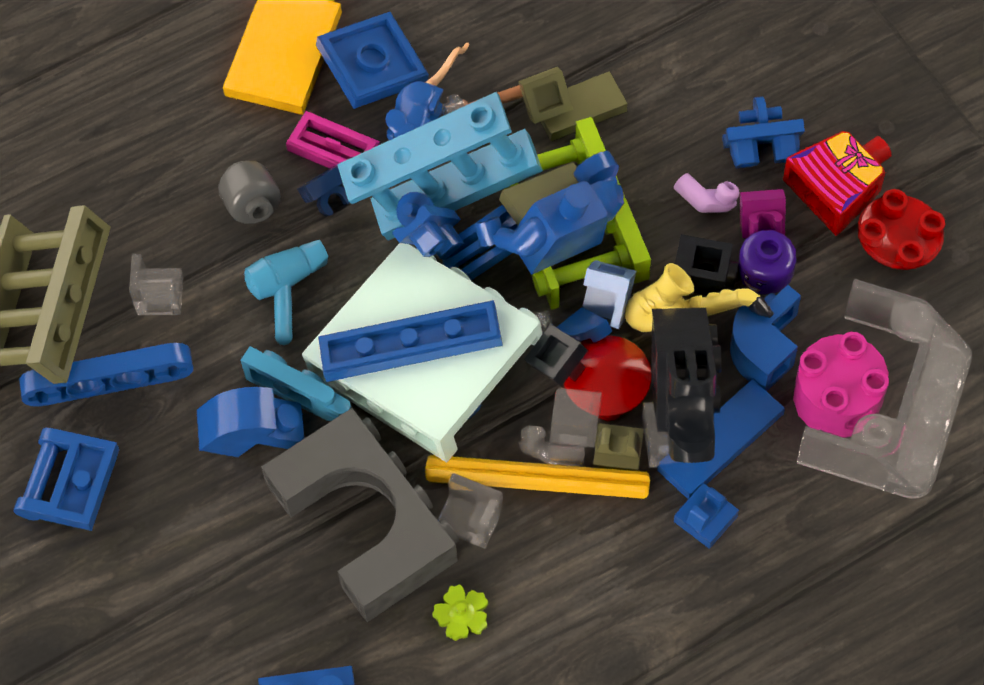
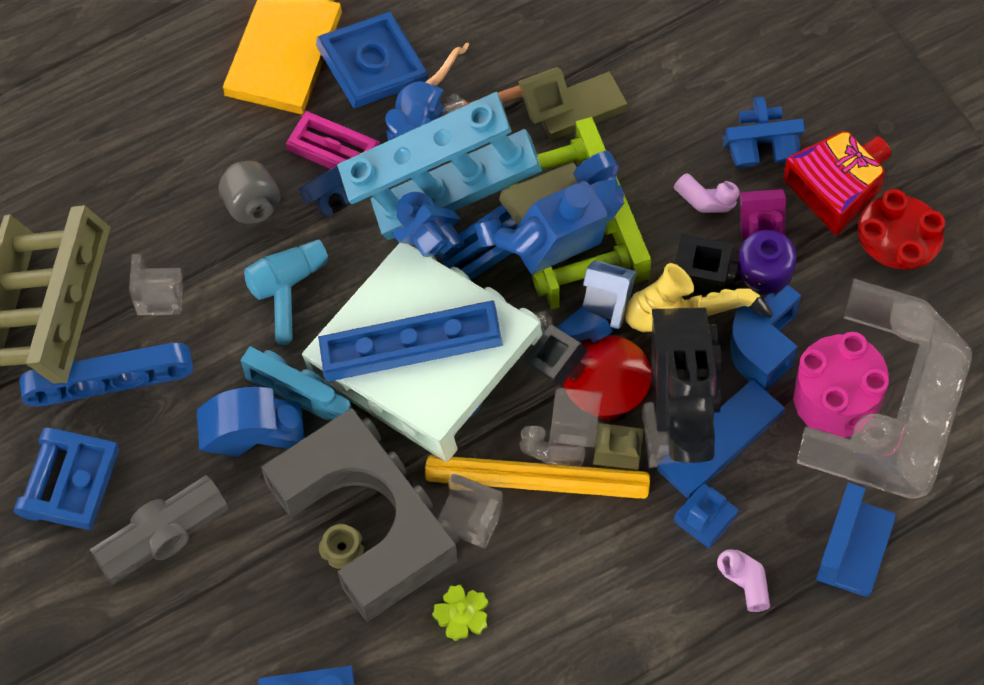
(159, 529): none -> dark grey piece
(339, 535): none -> olive plate
(747, 574): none -> lavender arm
(856, 544): none -> blue panel

